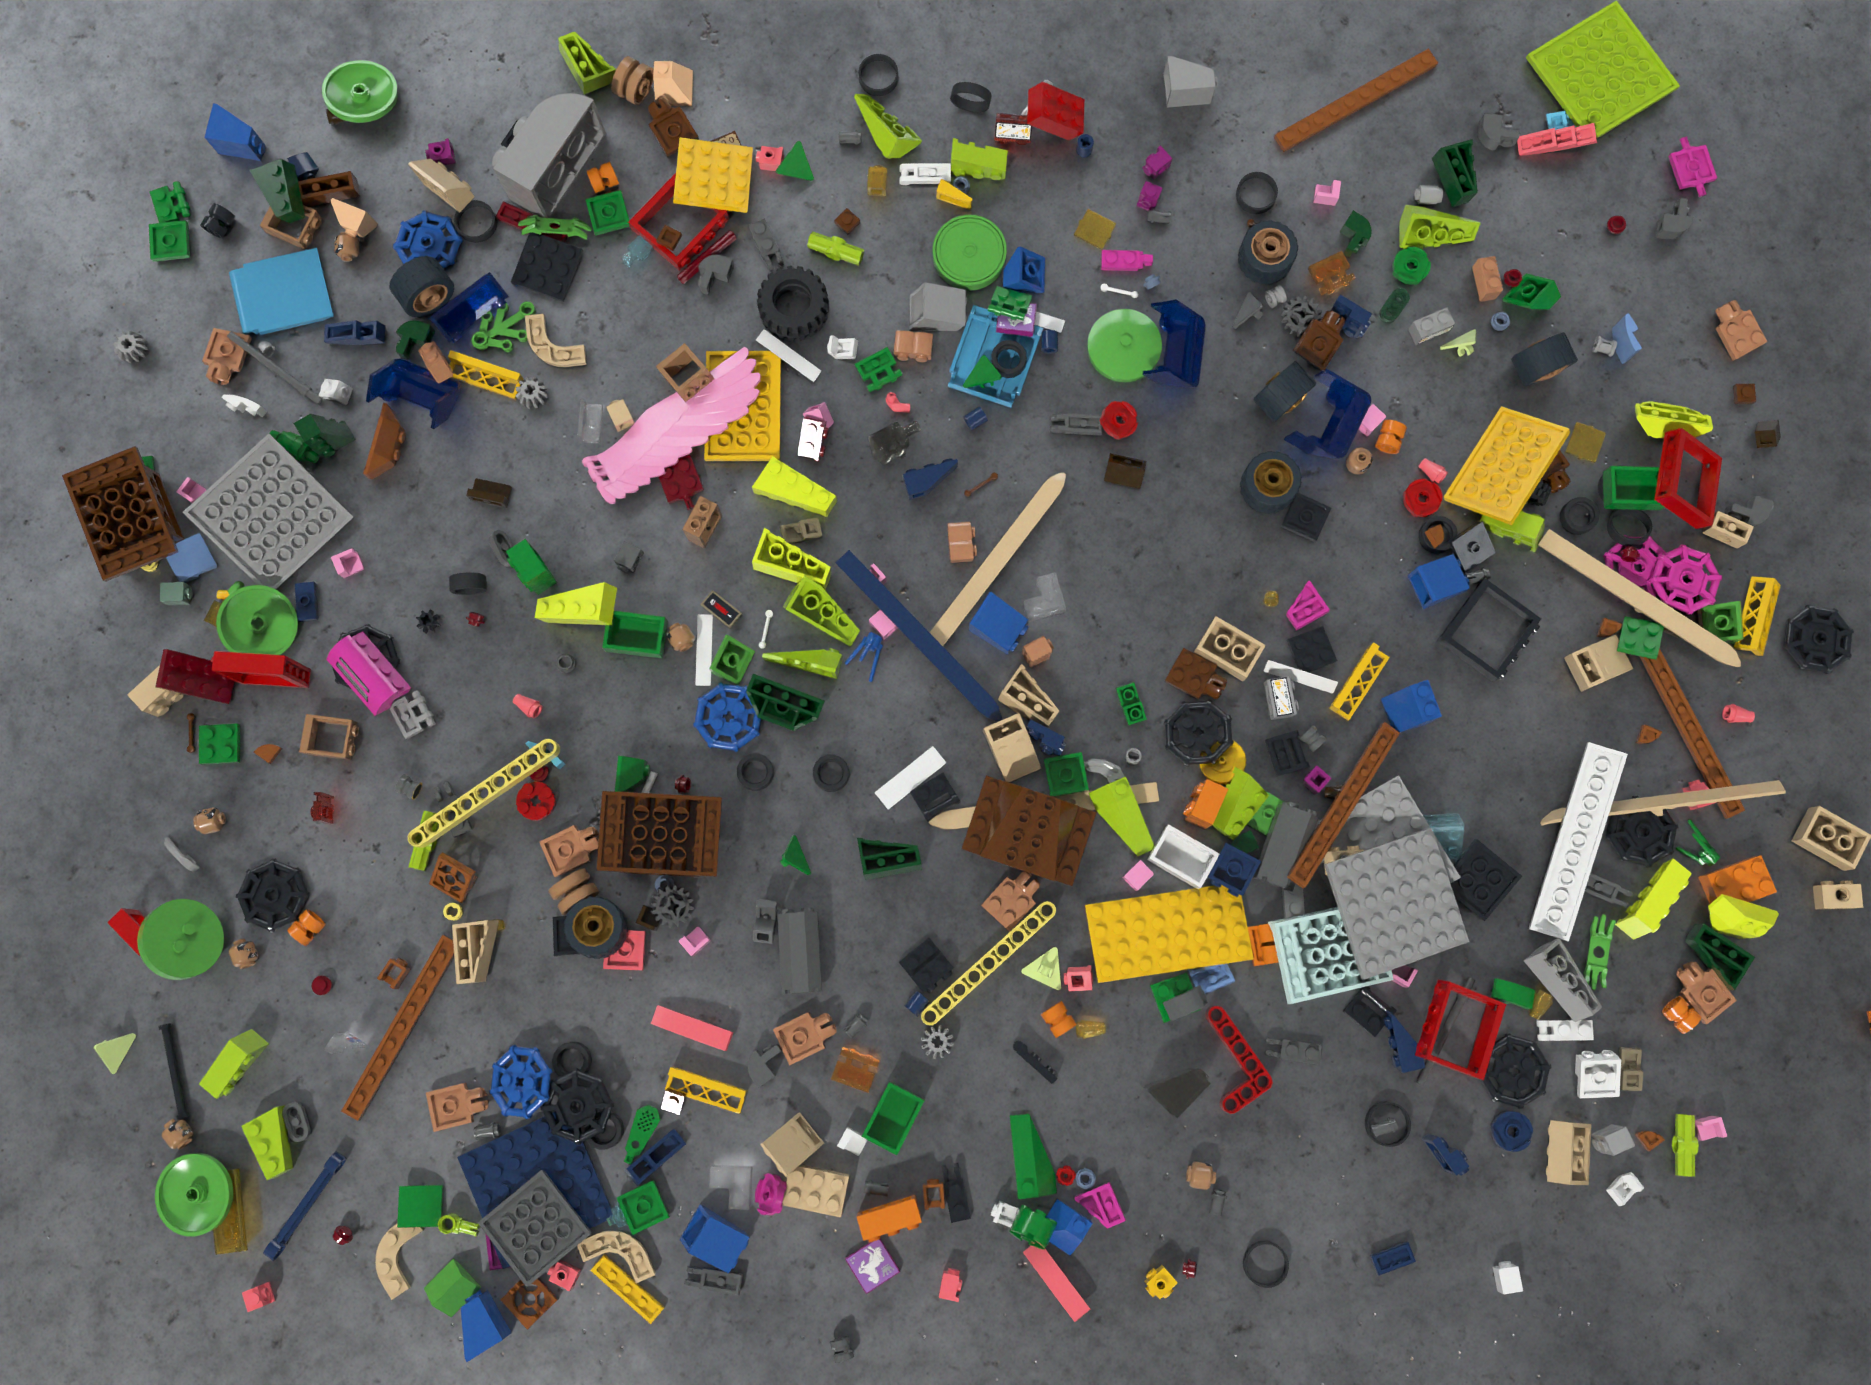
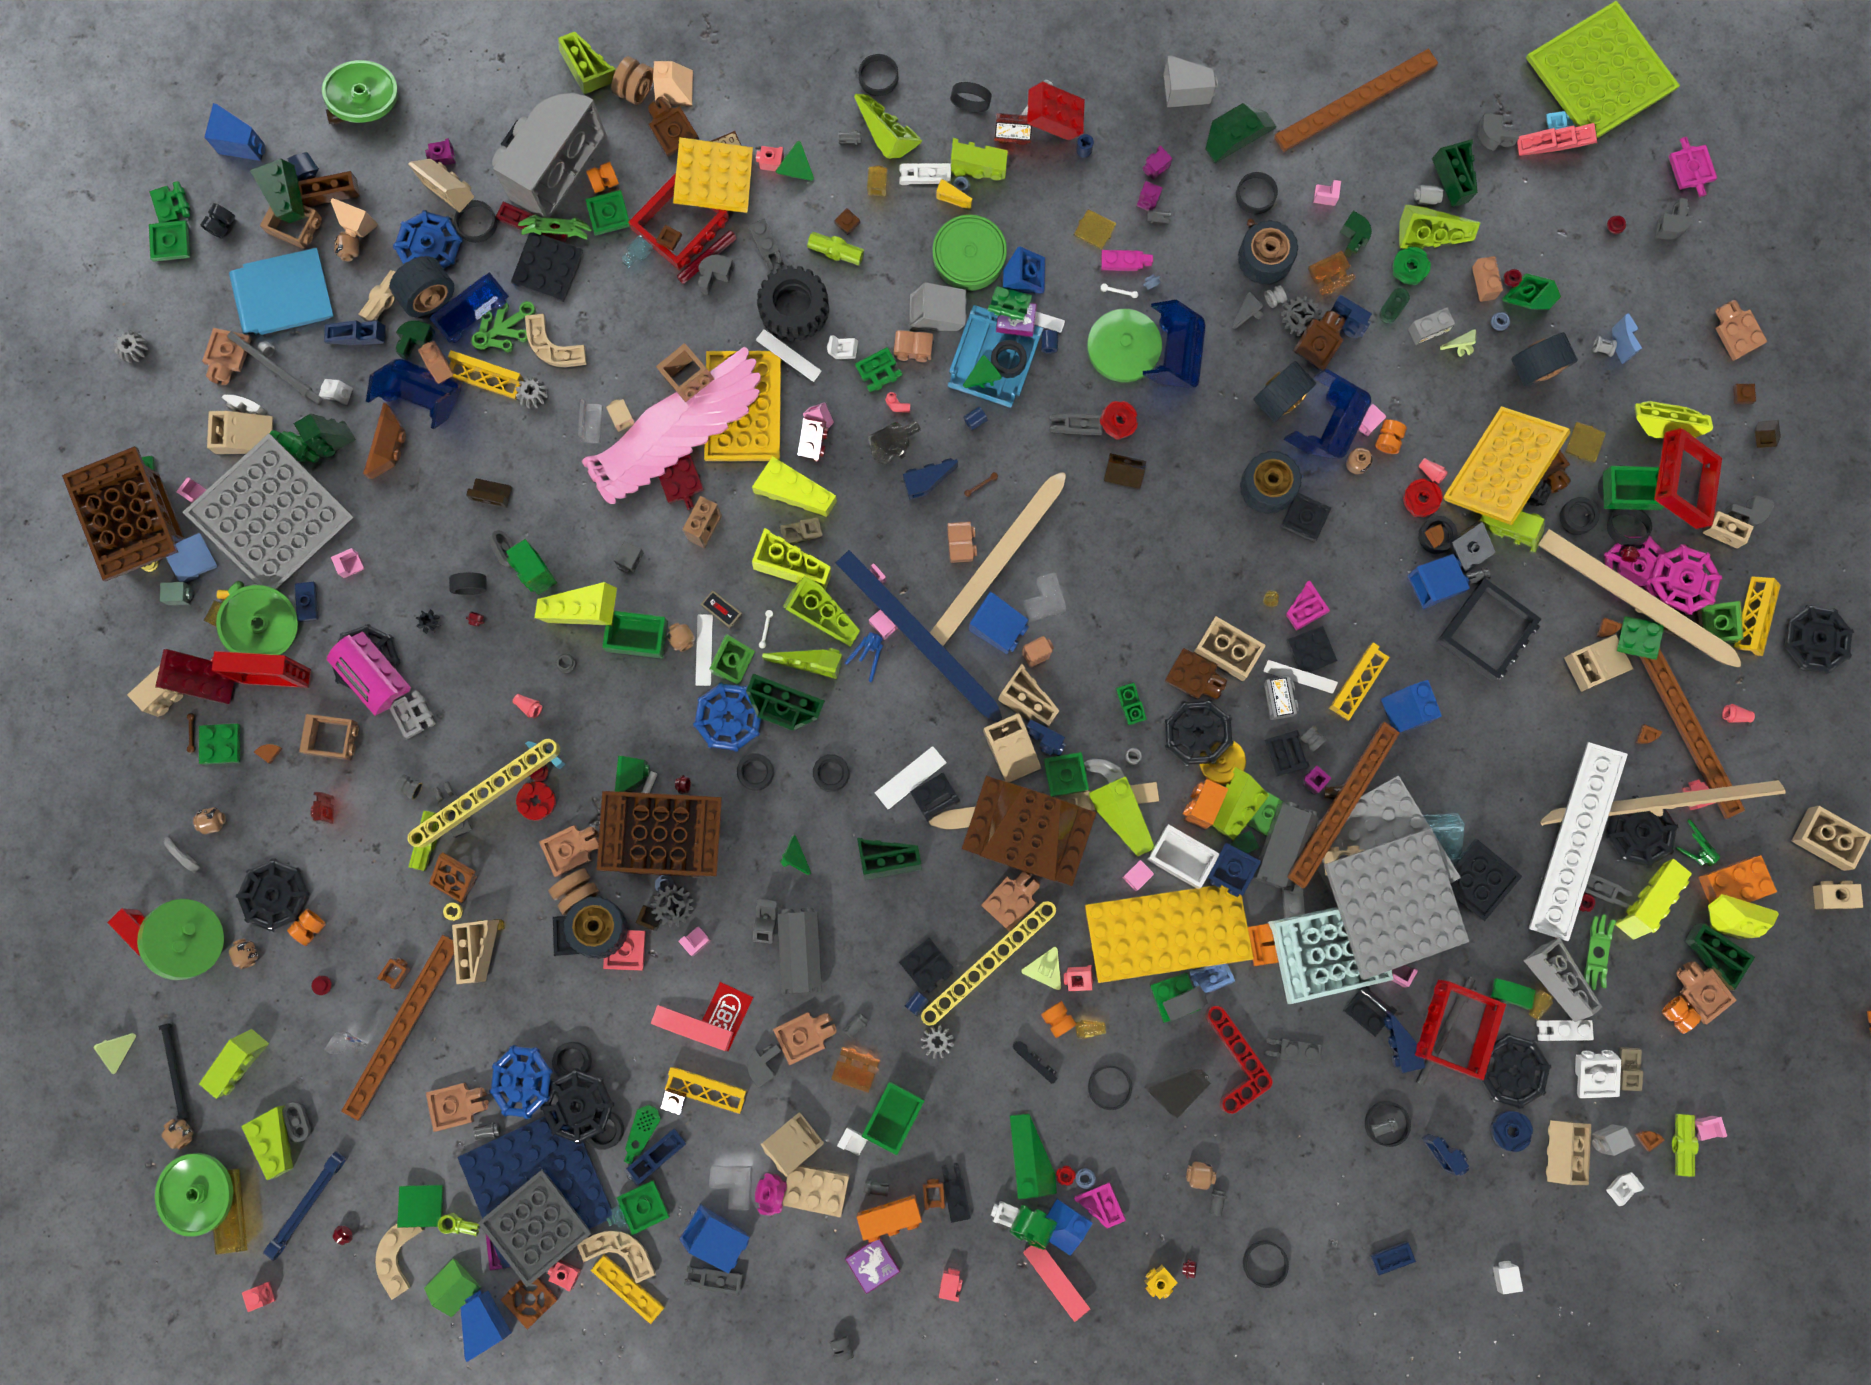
(236, 431): none -> tan slope
(379, 299): none -> tan piece
(728, 1009): none -> red sticker
(1129, 1093): none -> black tyre
(1236, 130): none -> dark green wedge
(1590, 903): none -> dark red plate

